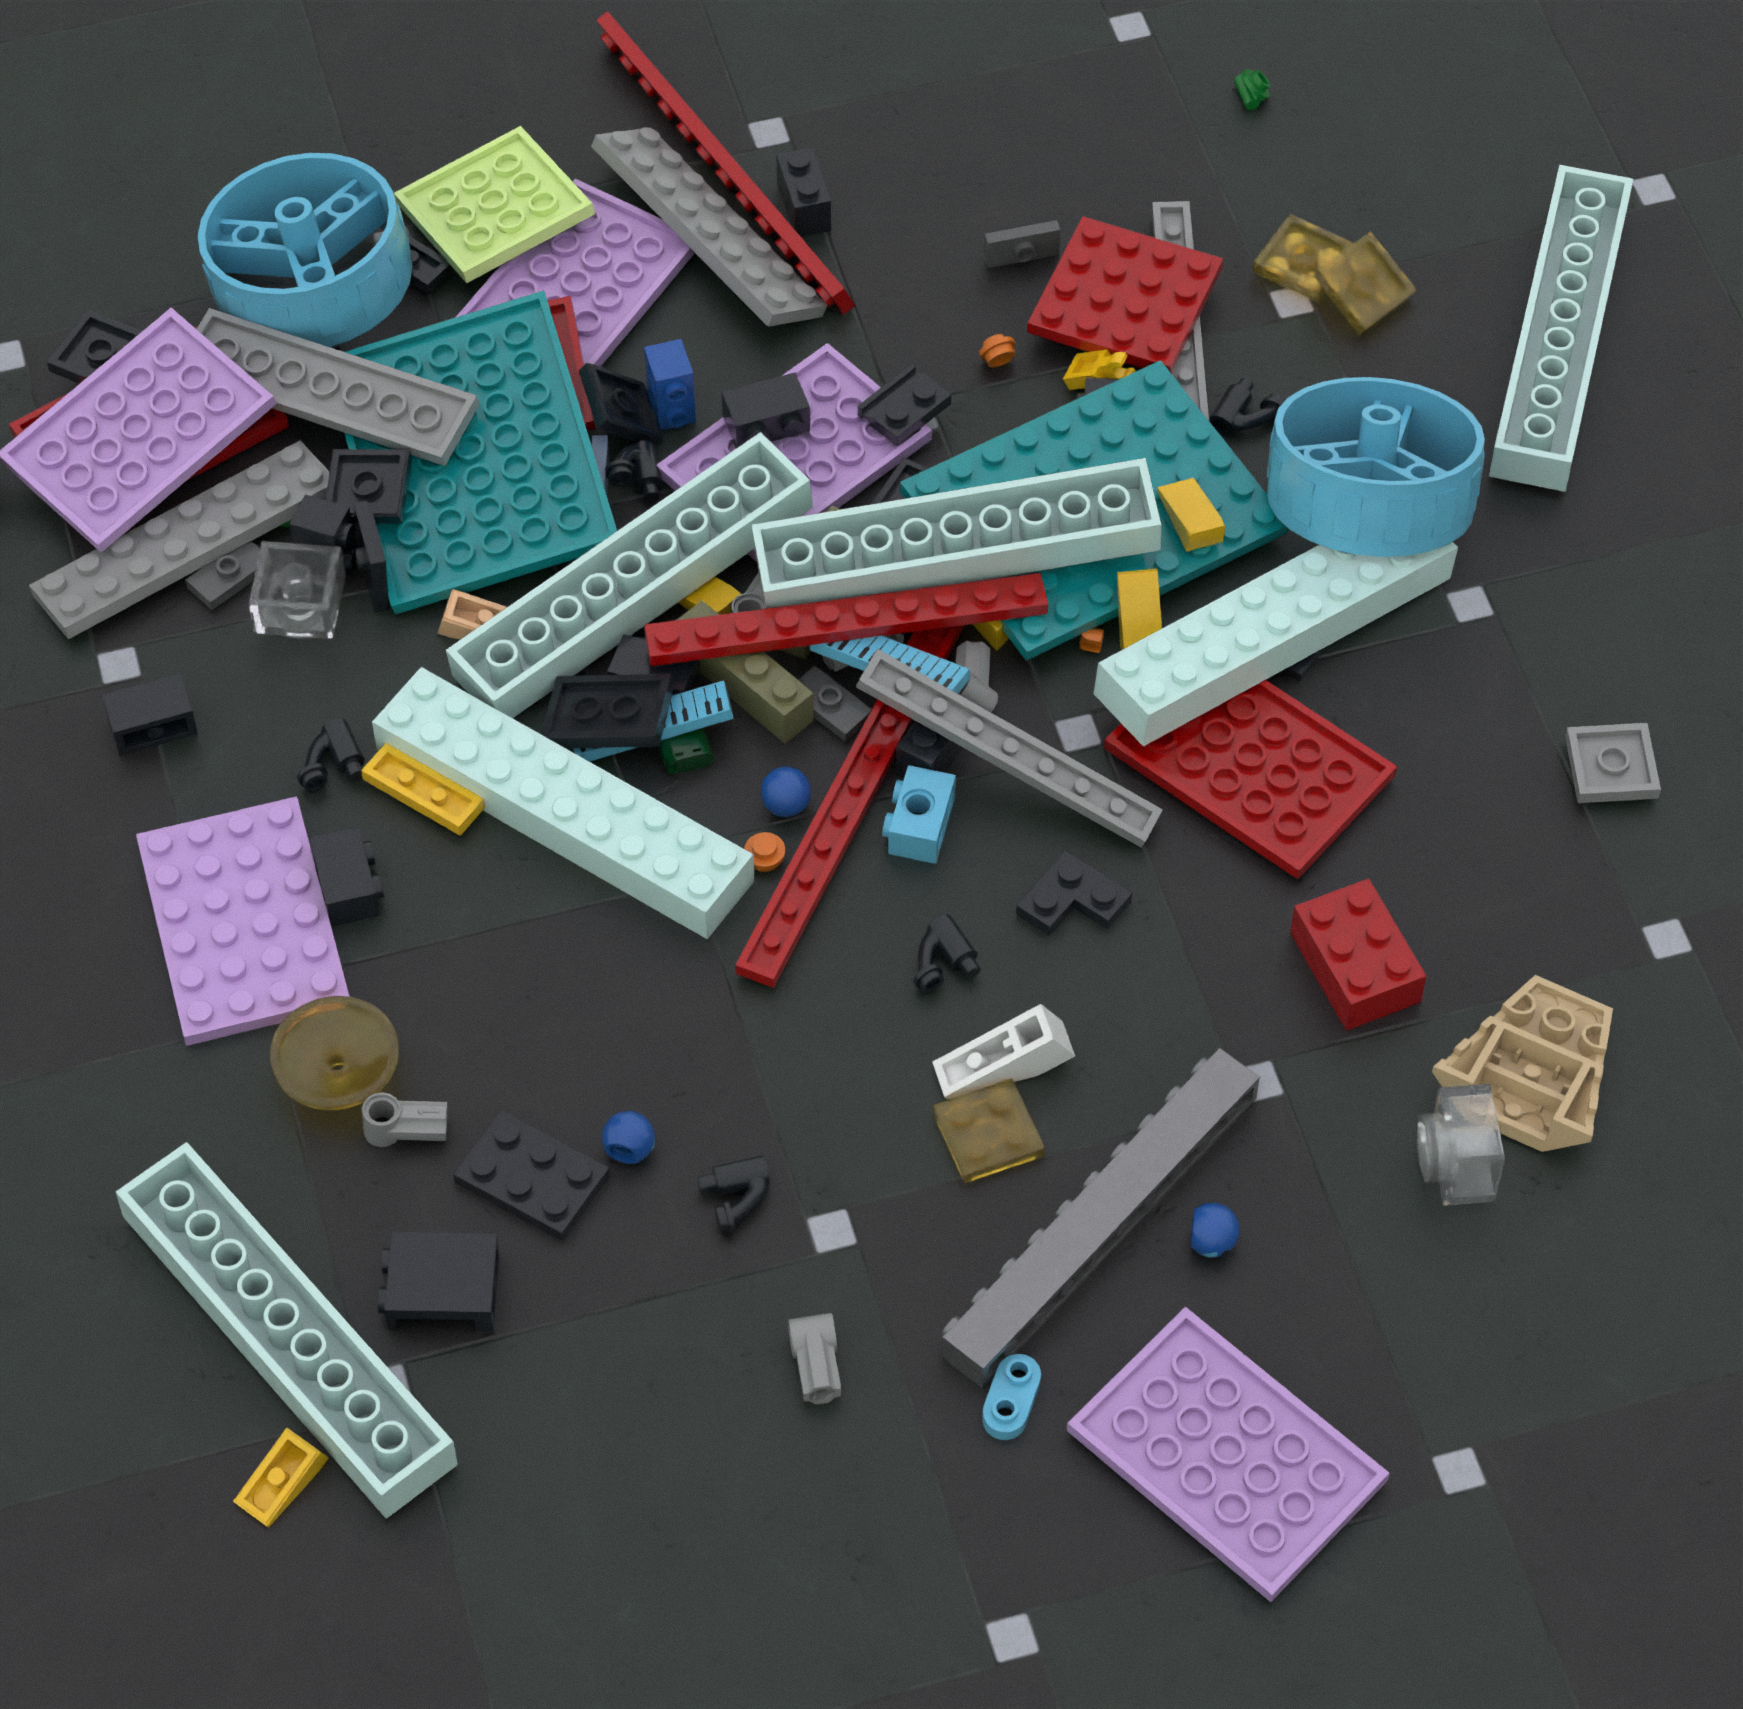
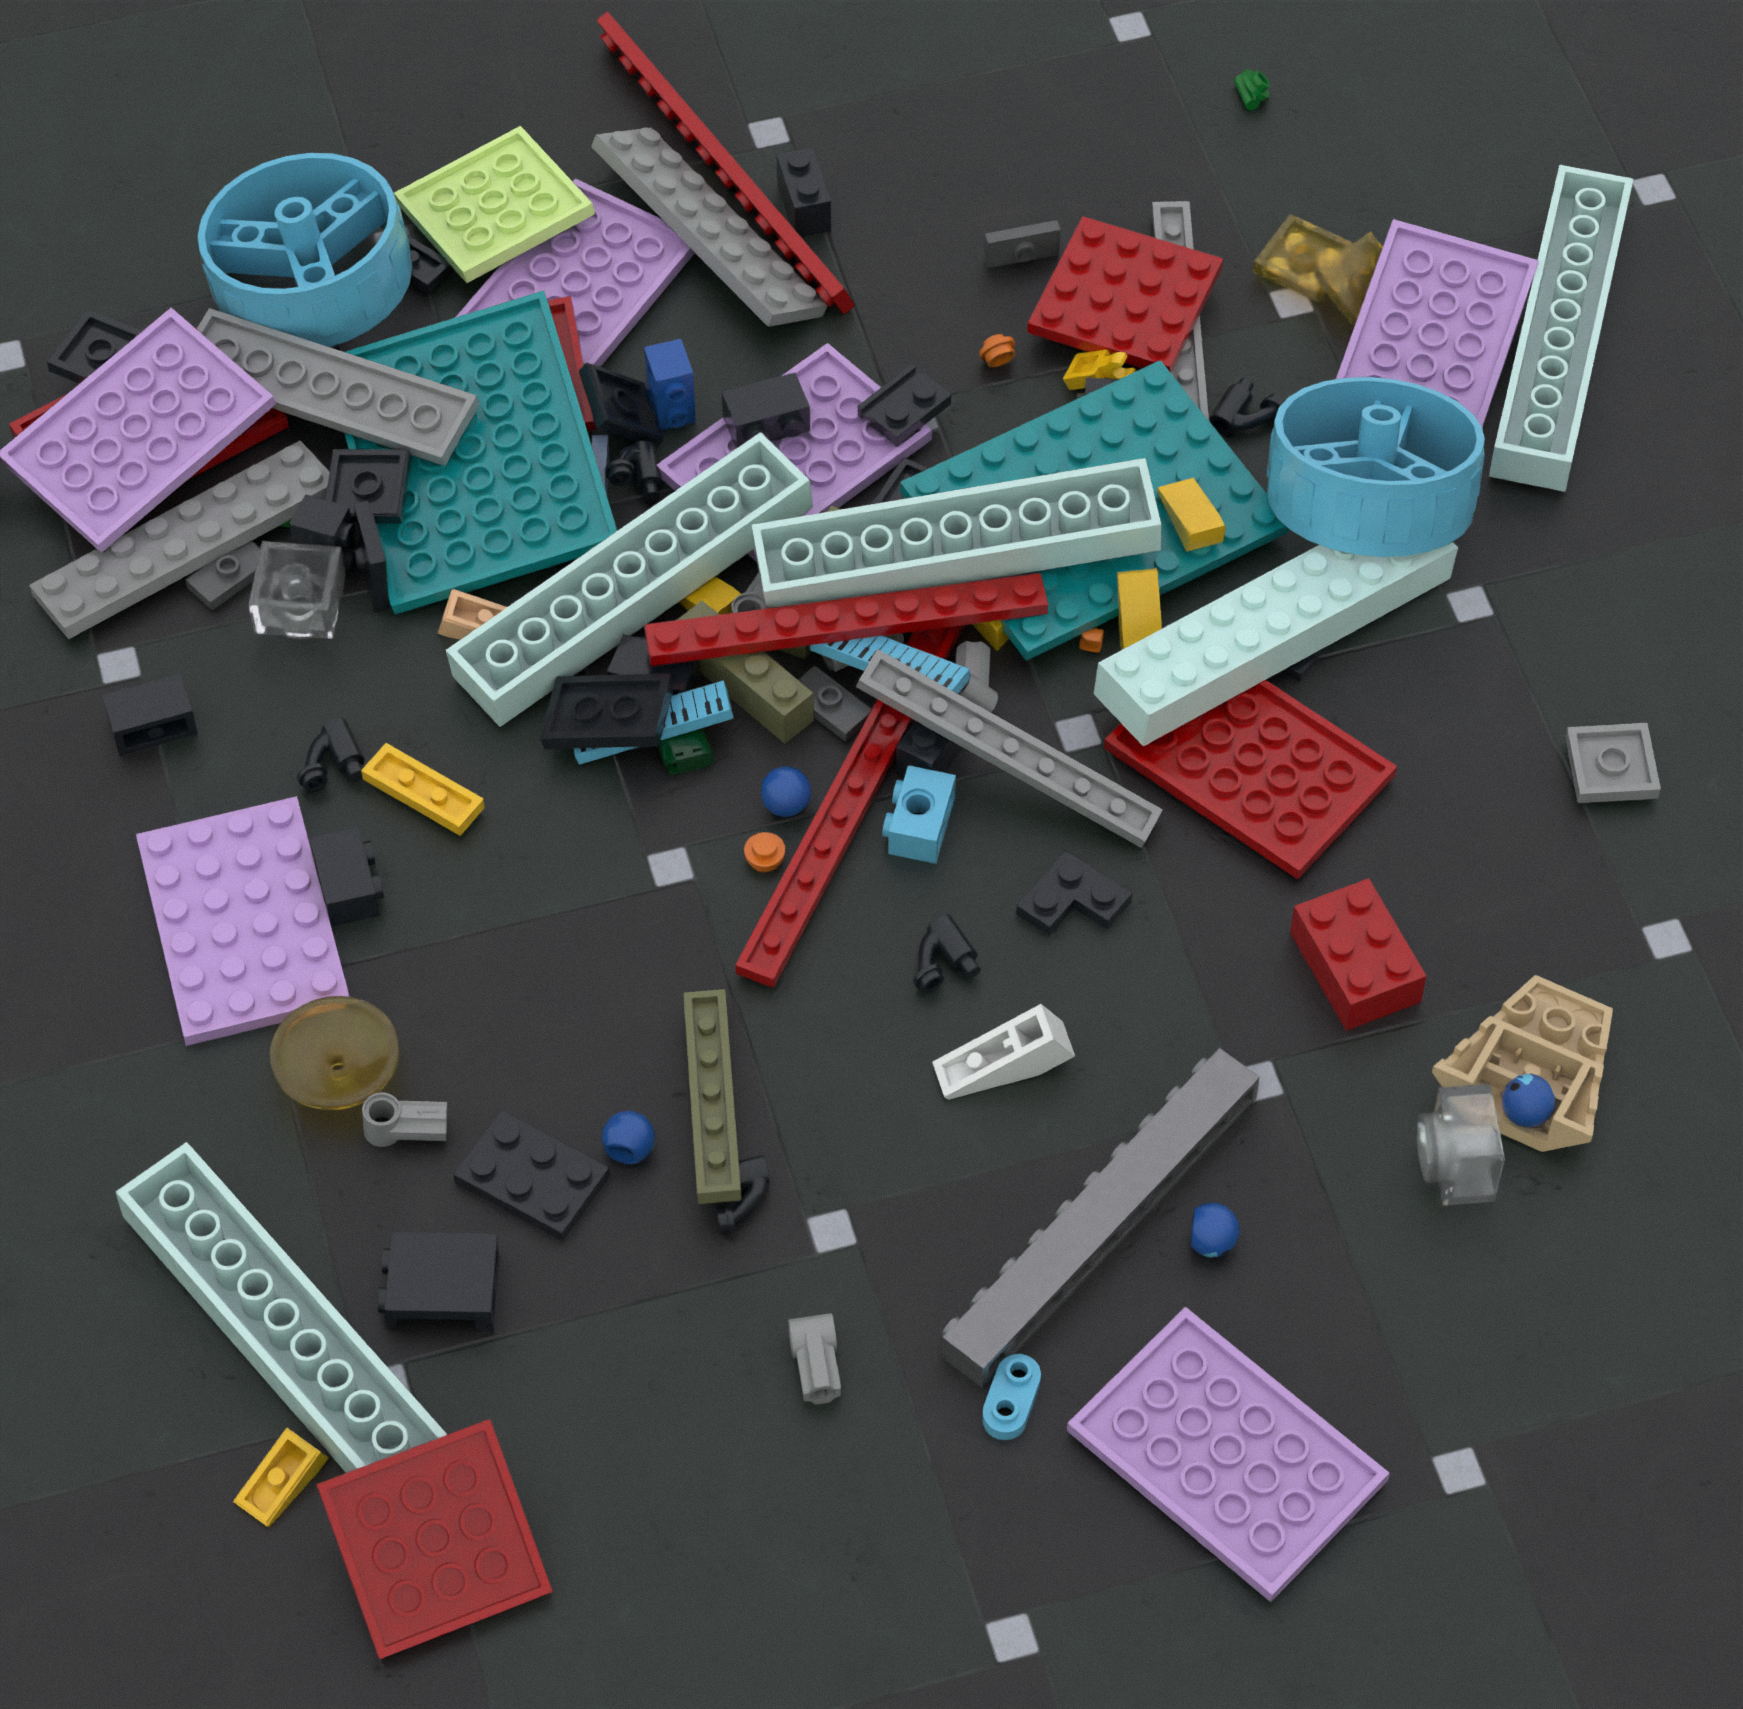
(434, 1538): none -> red plate
(569, 803): light aqua brick -> none
(712, 1097): none -> olive plate
(988, 1130): clear yellow plate -> none
(1440, 315): none -> lavender plate
(1528, 1100): none -> blue piece

